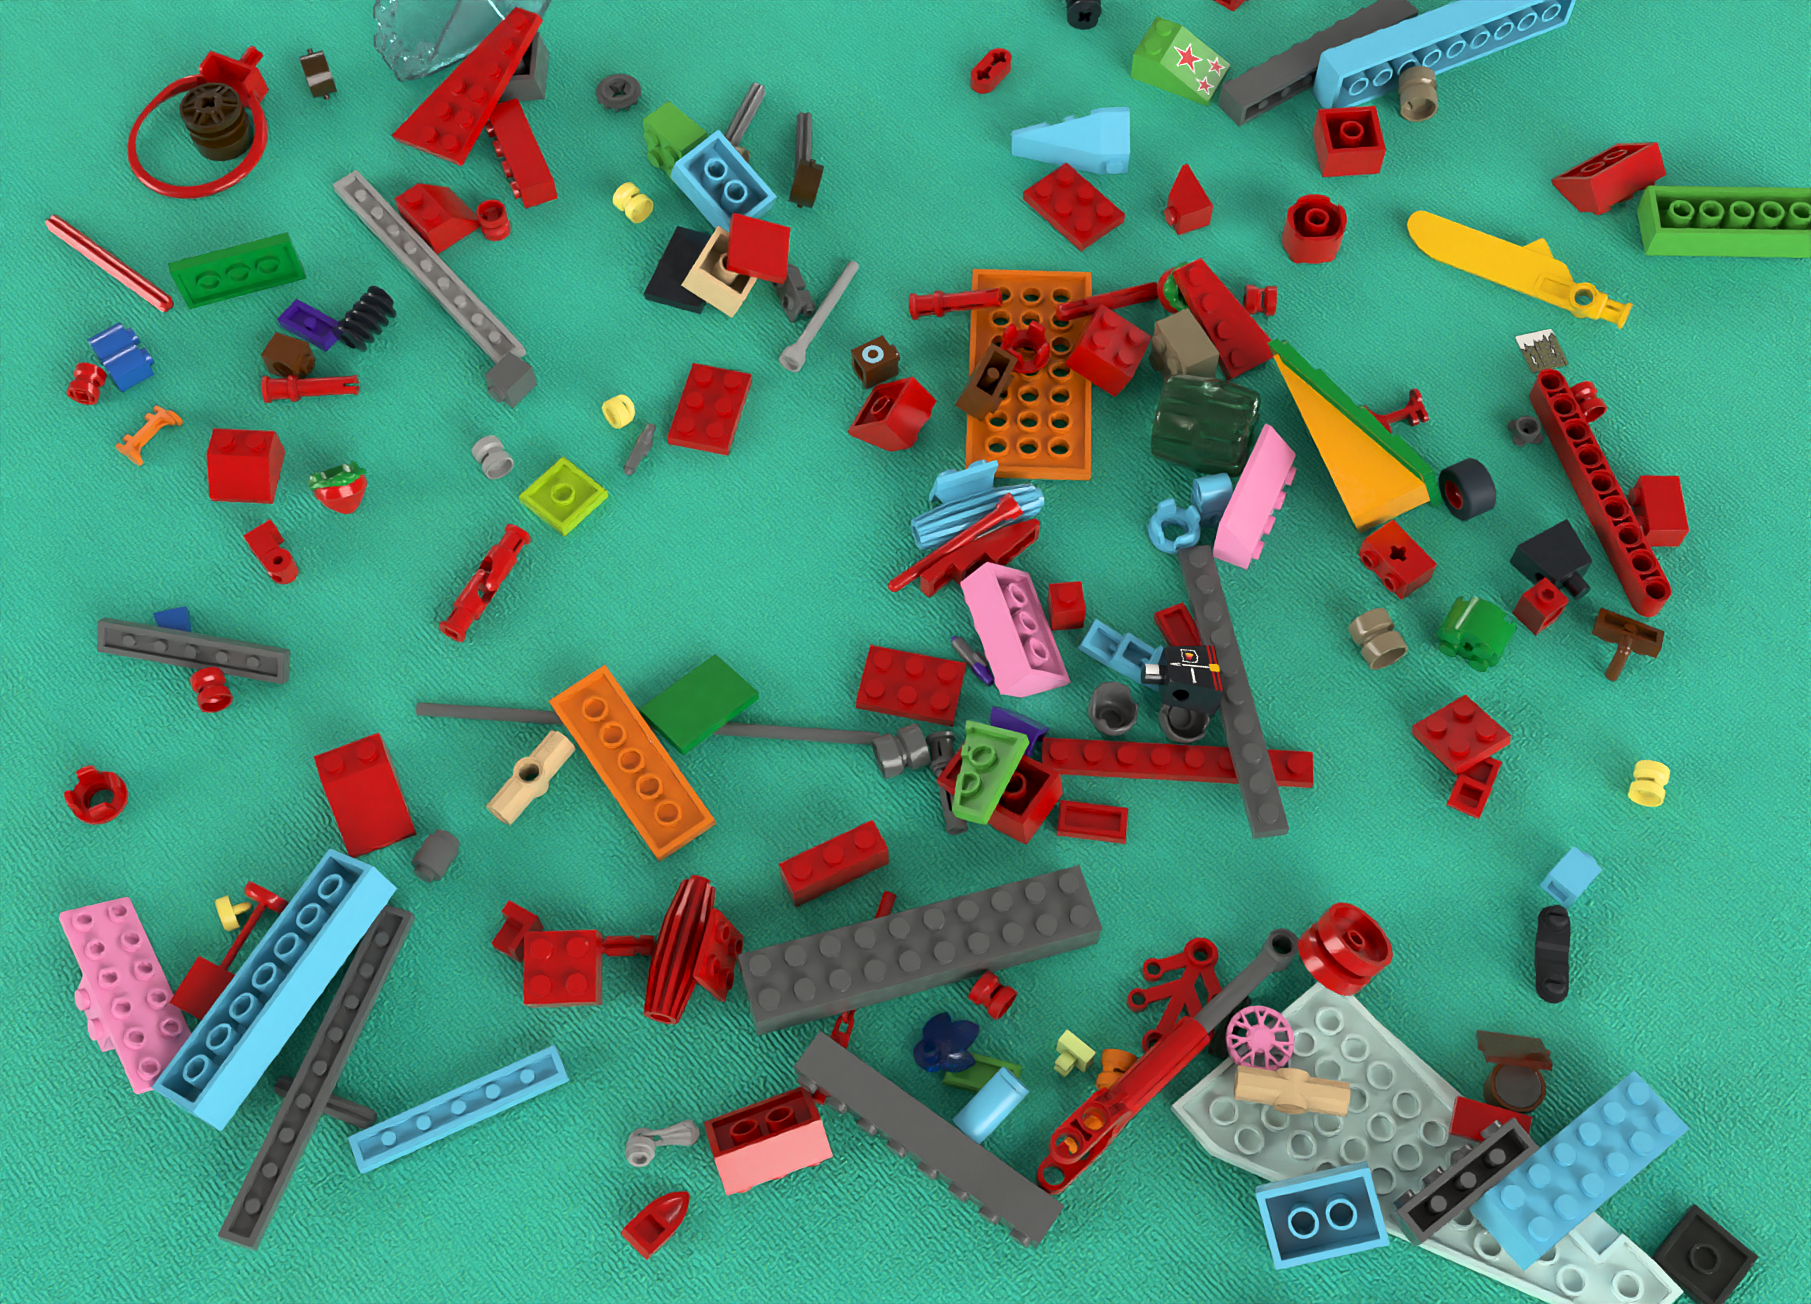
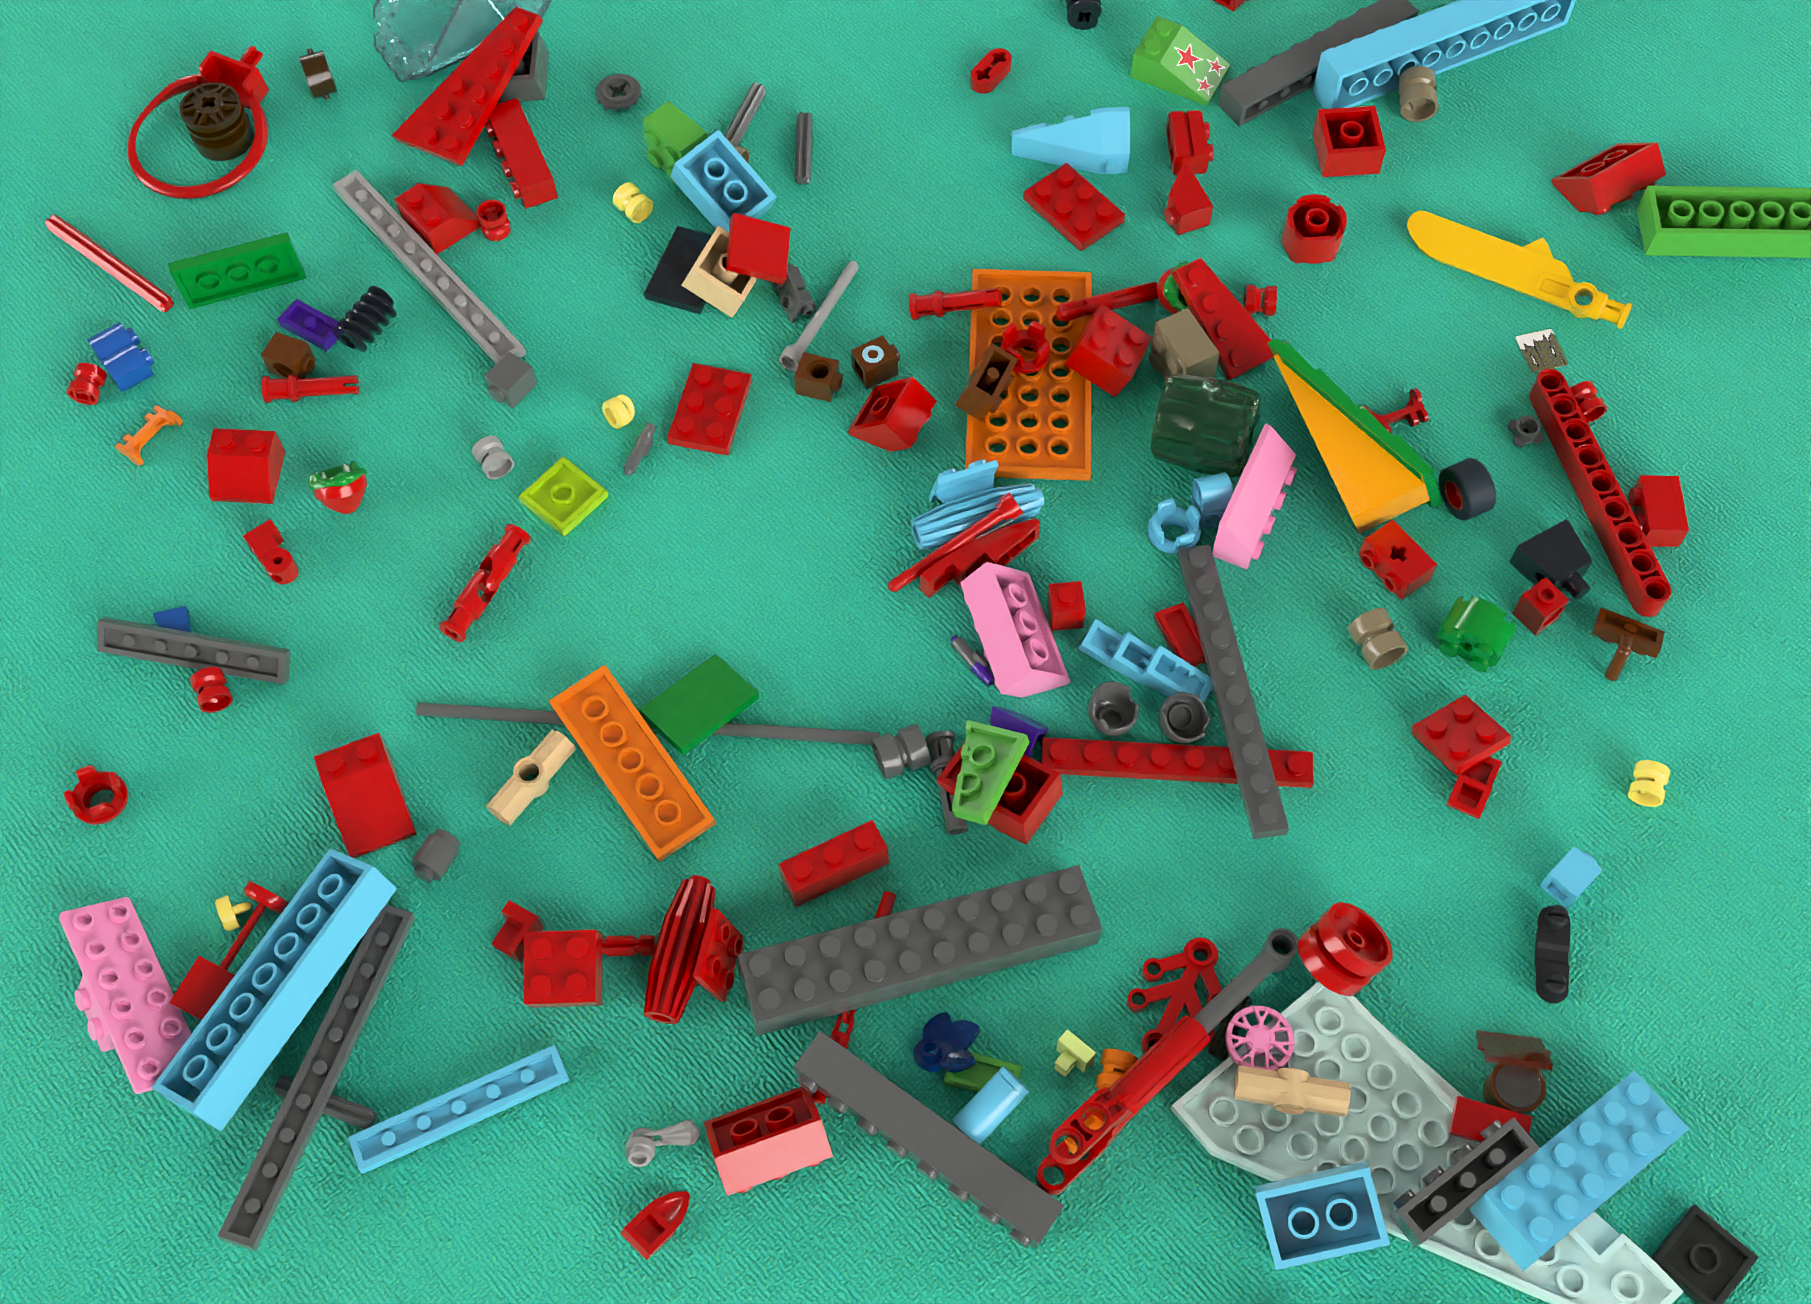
(806, 183): dark brown piece -> none
(808, 377): none -> reddish brown brick
(911, 685): red plate -> none
(992, 995): red wheel -> none
(1092, 821): red tile -> none
(1187, 678): black torso -> none
(1188, 141): none -> red brick

